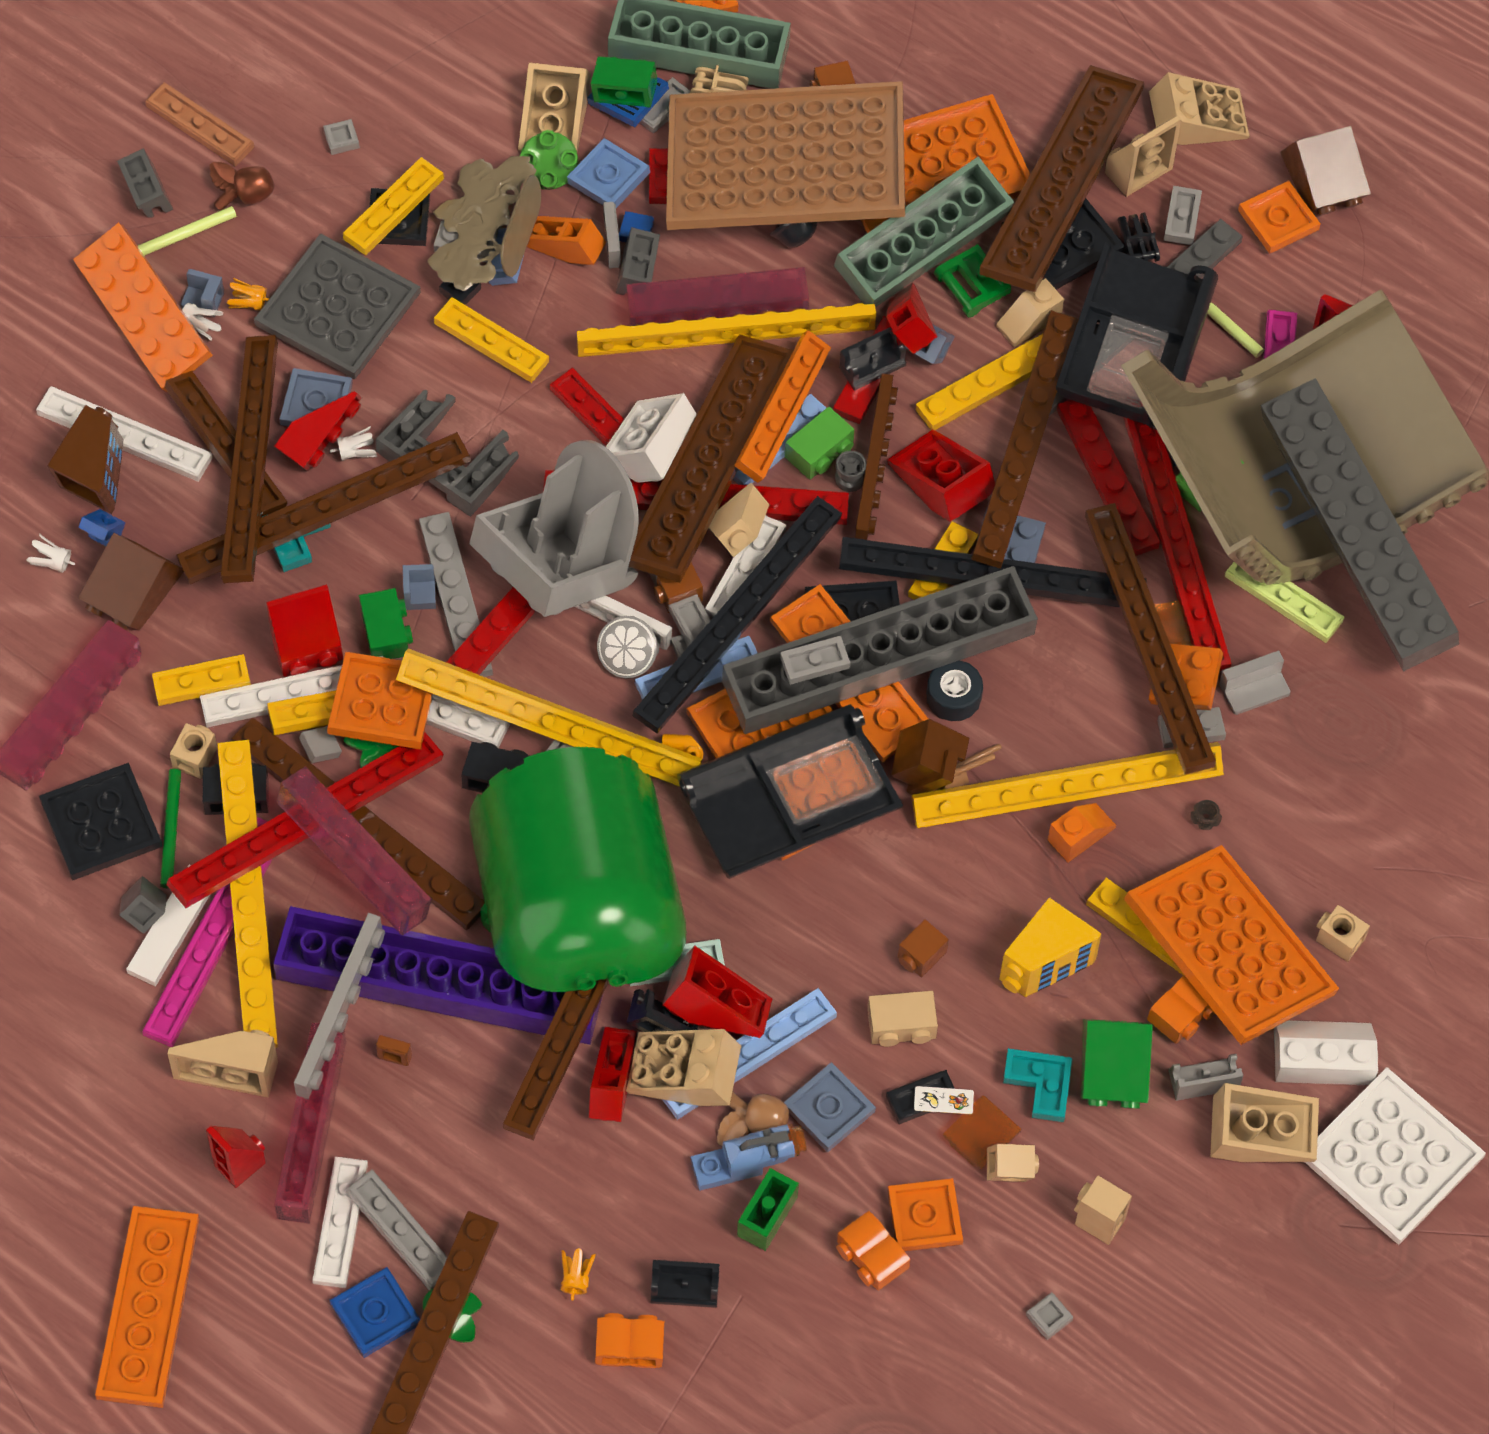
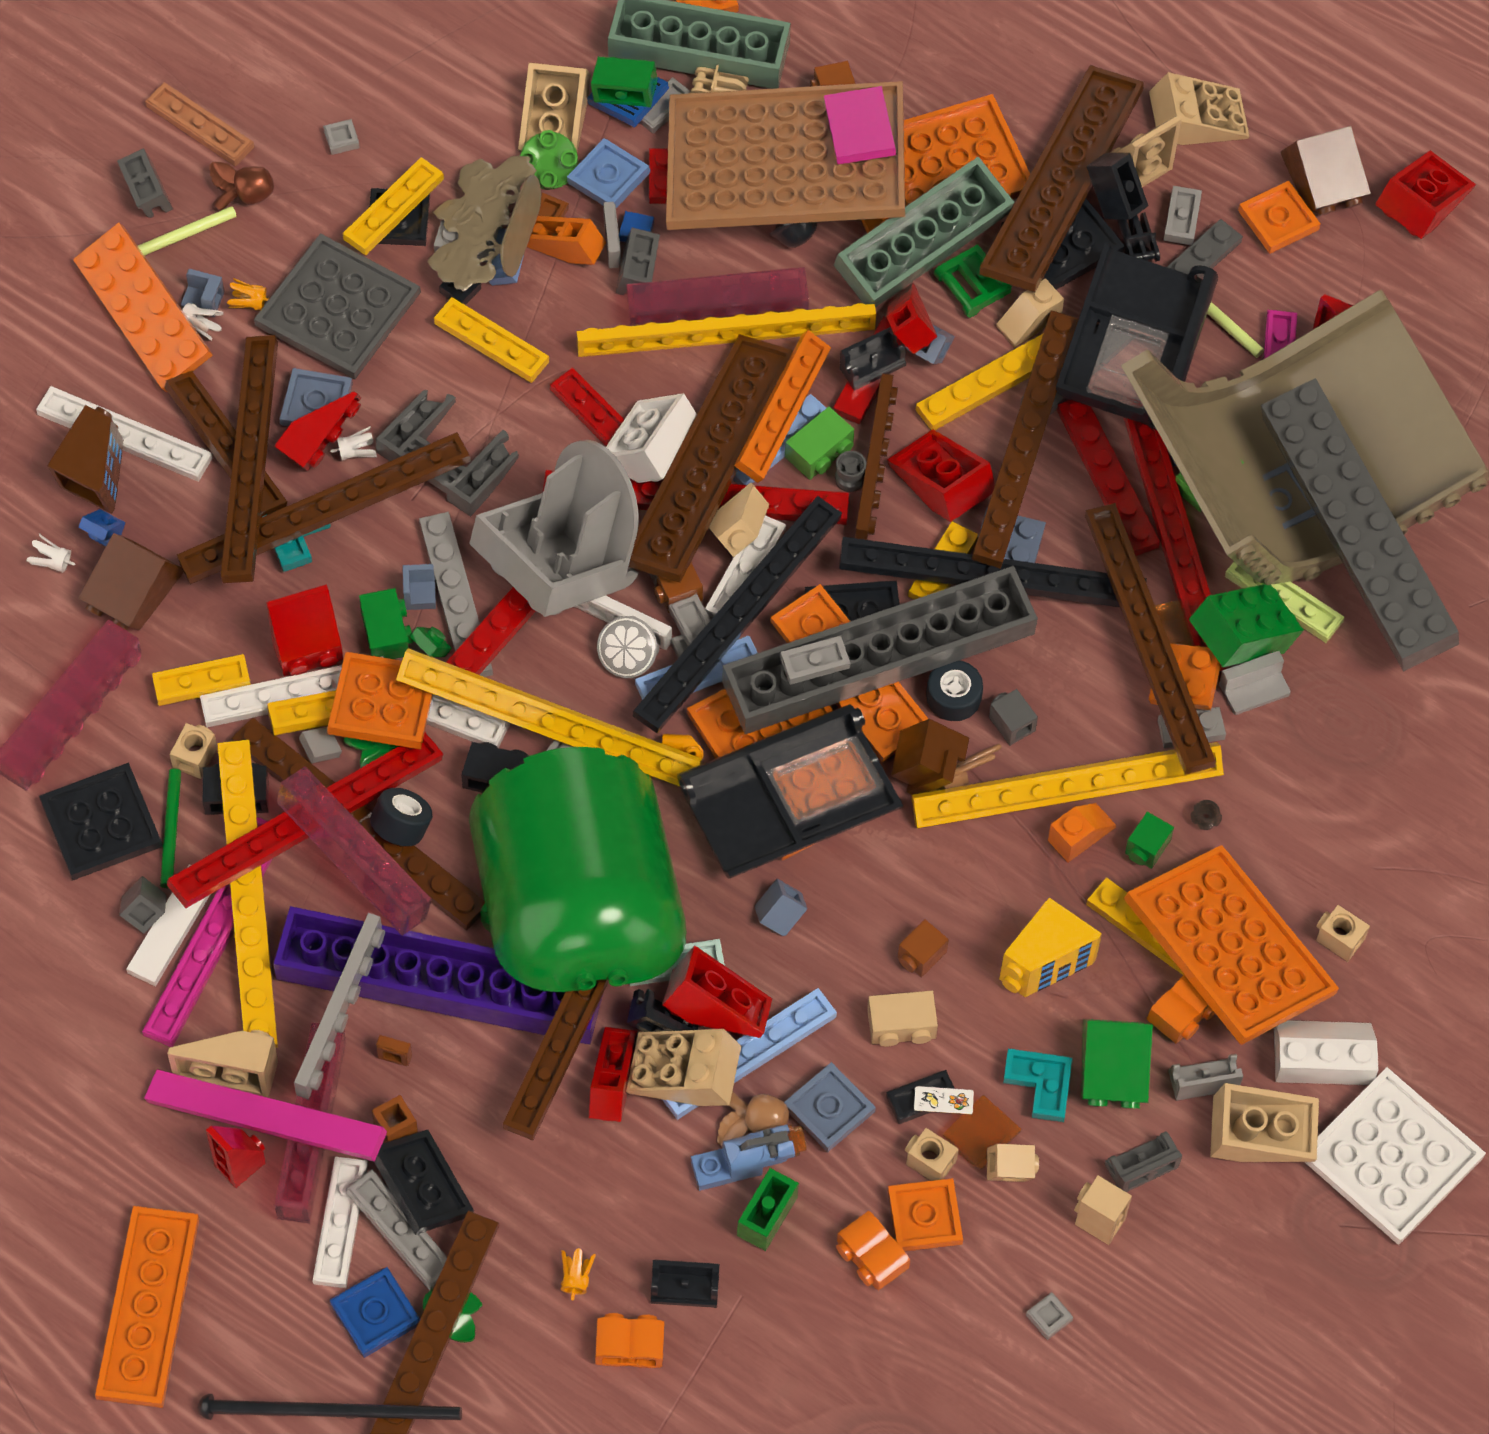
(208, 1407): none -> black bar
(266, 1115): none -> dark pink tile
(395, 1119): none -> dark orange brick
(401, 817): none -> black wheel
(422, 1182): none -> black plate
(431, 641): none -> green plate
(552, 206): none -> dark orange tile
(780, 907): none -> sand blue panel
(859, 125): none -> dark pink tile
(931, 1168): none -> tan brick
(1012, 716): none -> dark grey brick
(1117, 186): none -> black brick
(1144, 1162): none -> dark grey hinge
(1149, 840): none -> green brick
(1245, 624): none -> green brick
(1424, 194): none -> red slope

